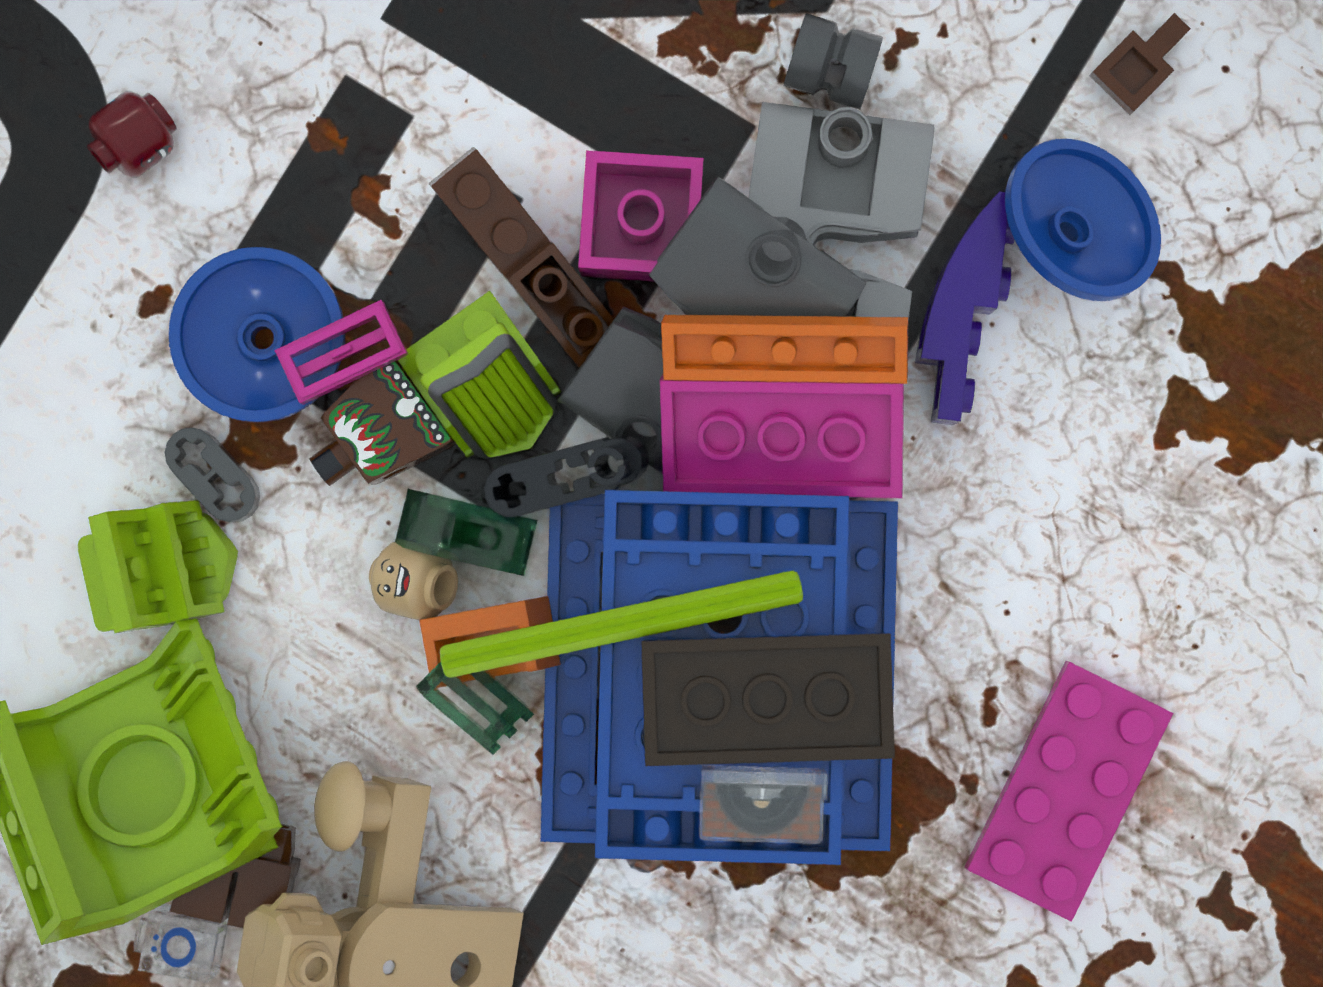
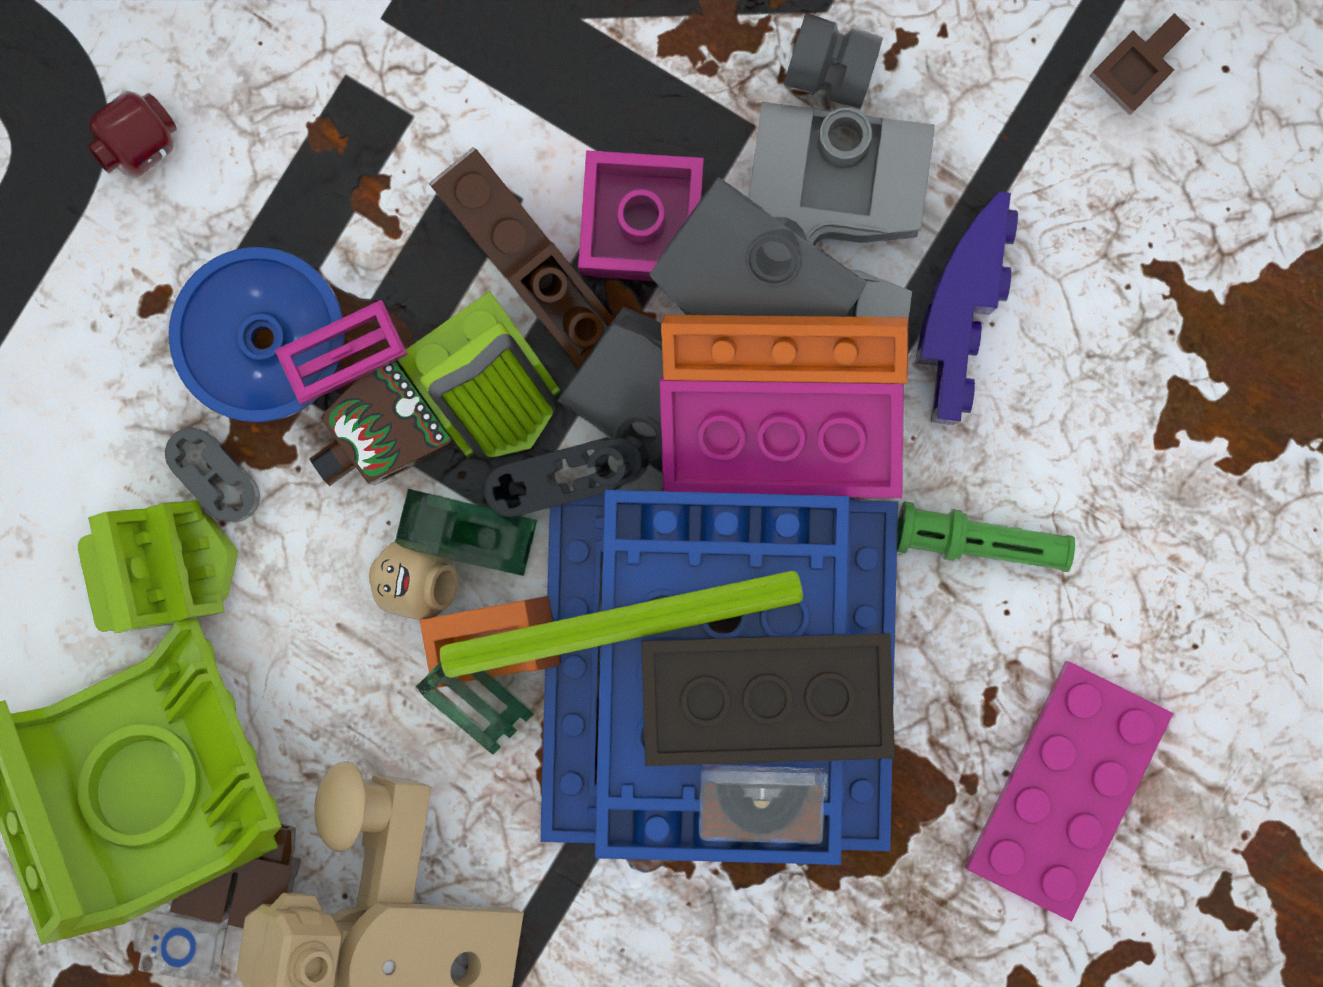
(949, 535): none -> bright green pin
(1083, 220): blue dish -> none

